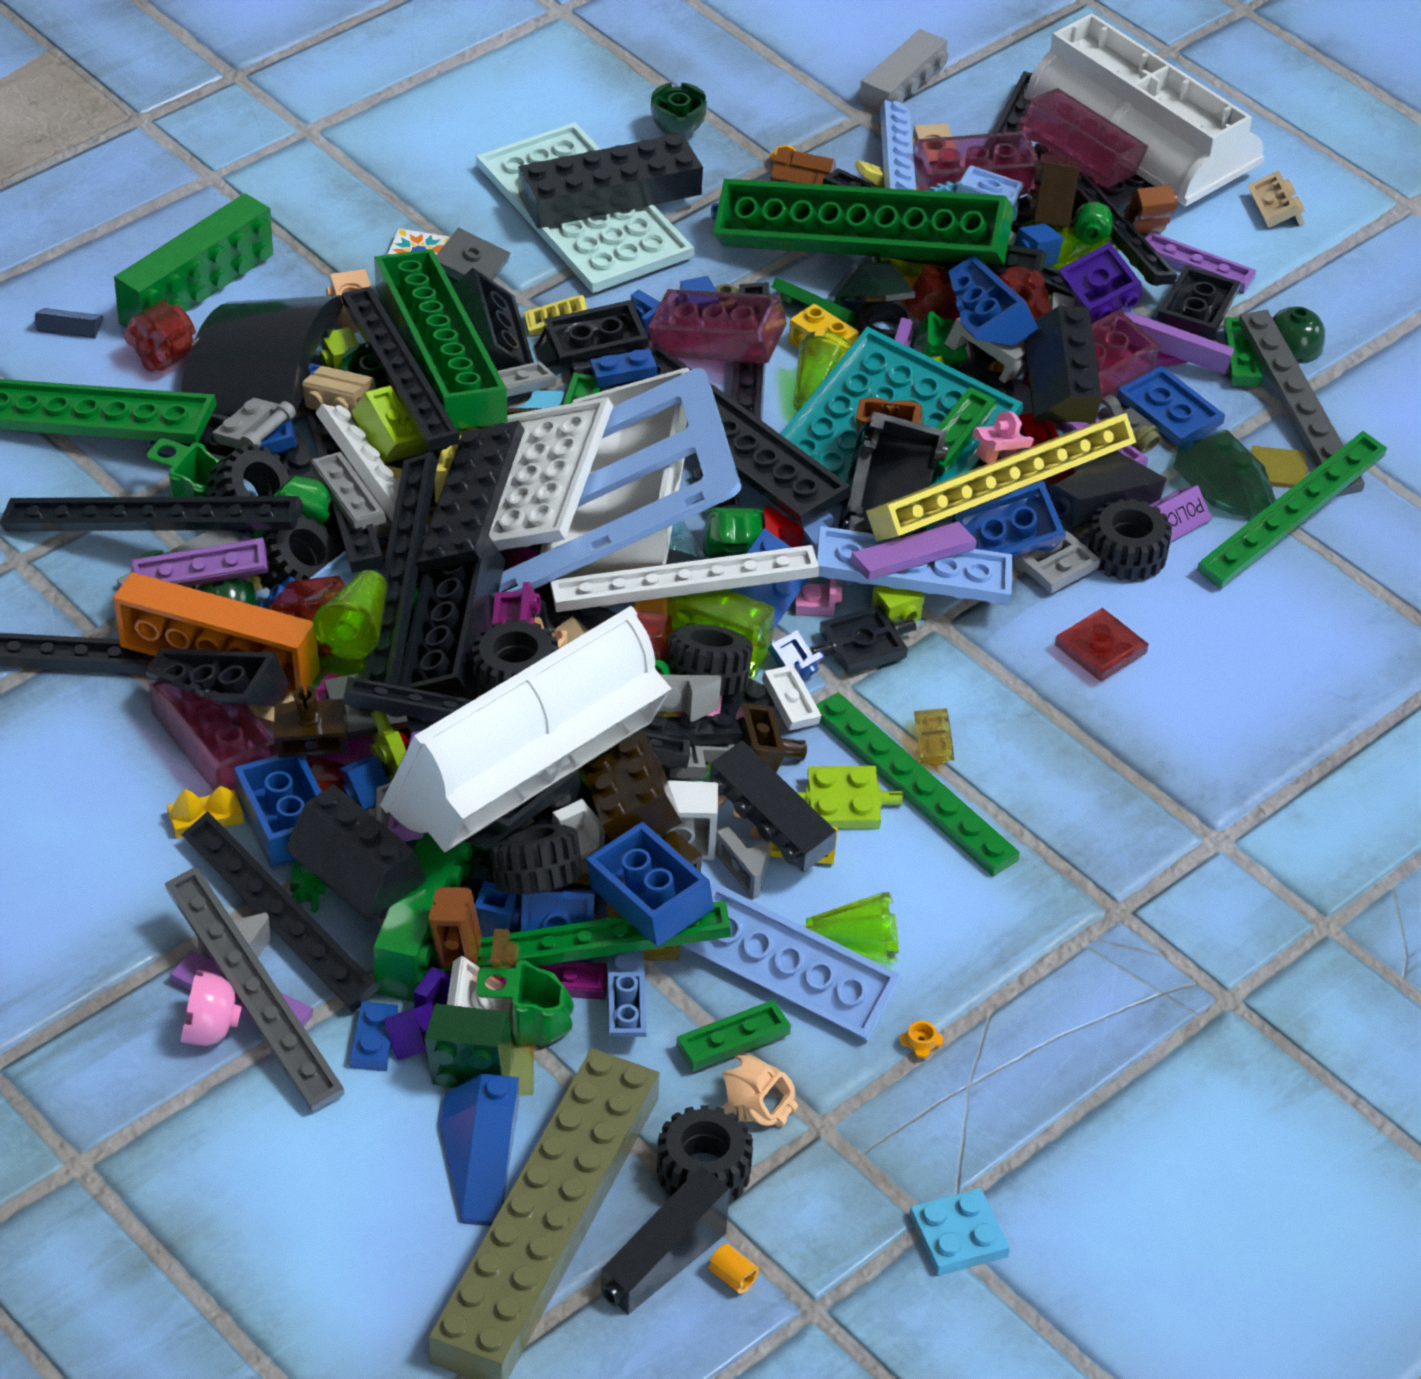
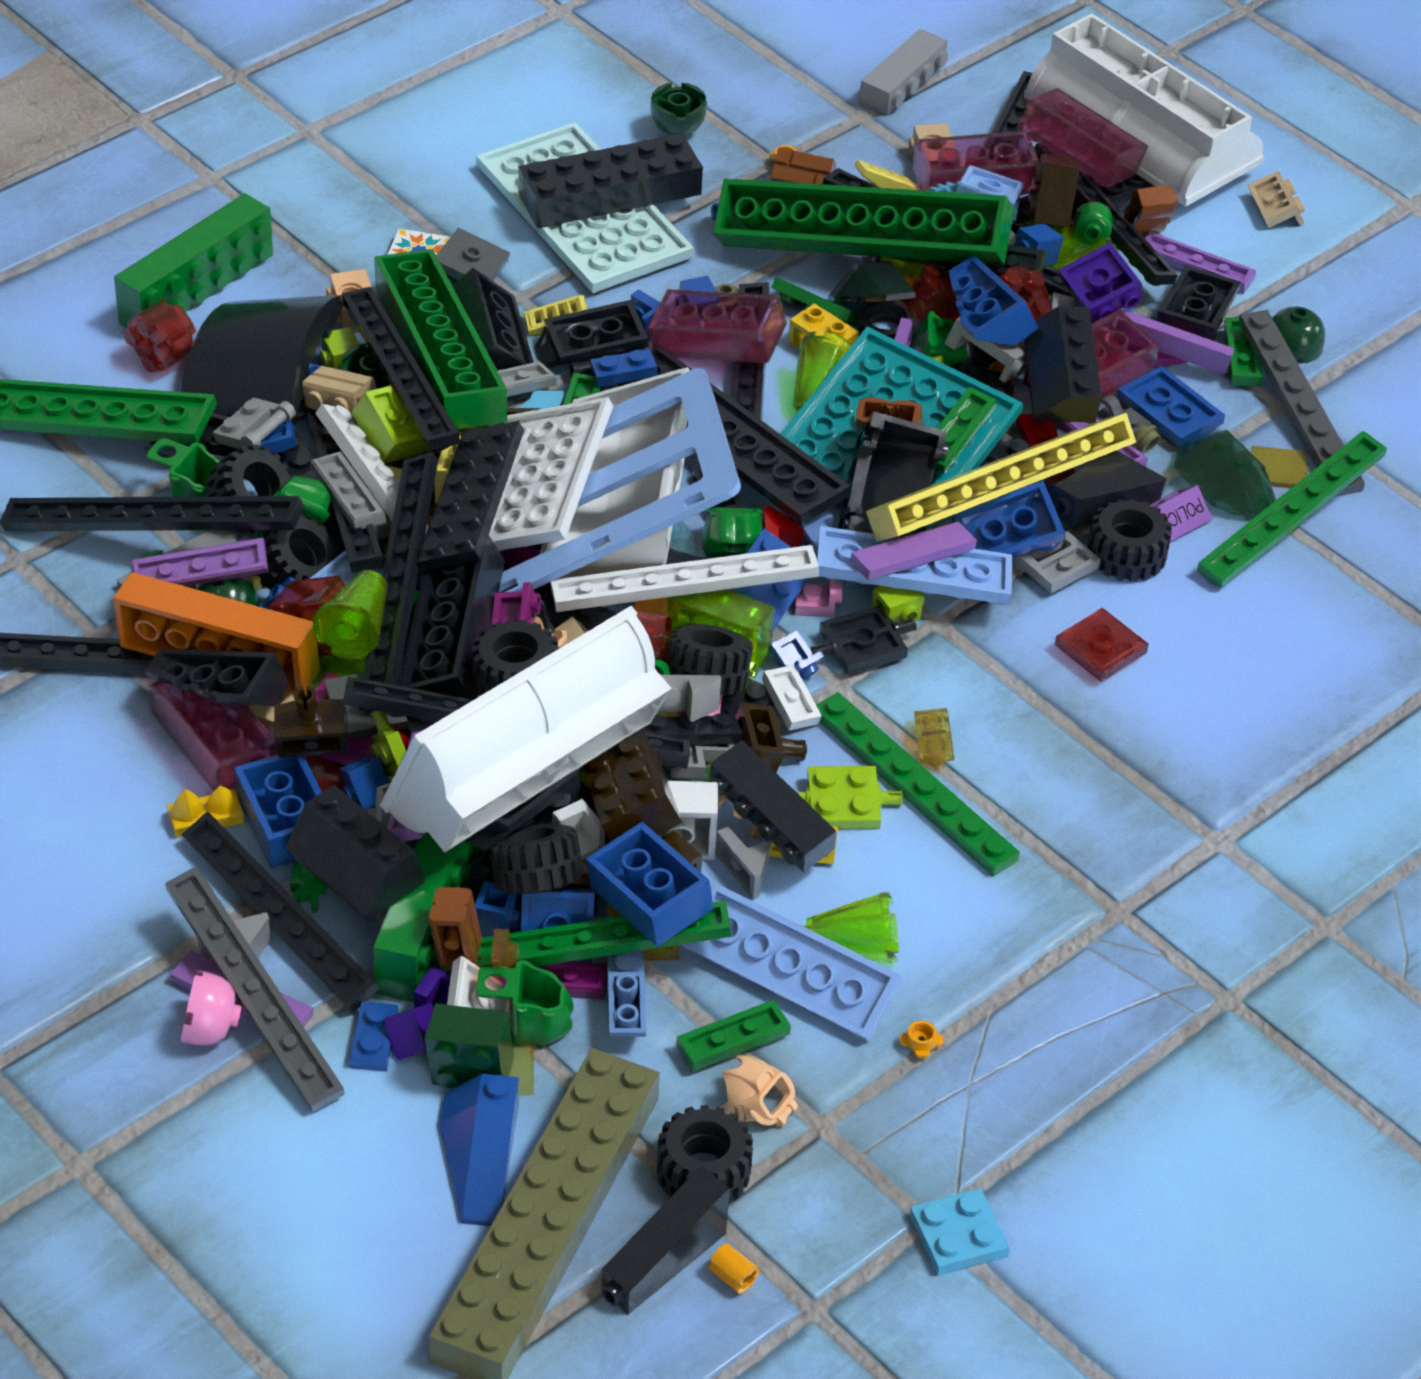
(68, 322): black slope -> none
(897, 146): light blue plate -> none
(1001, 439): bright pink hips -> none

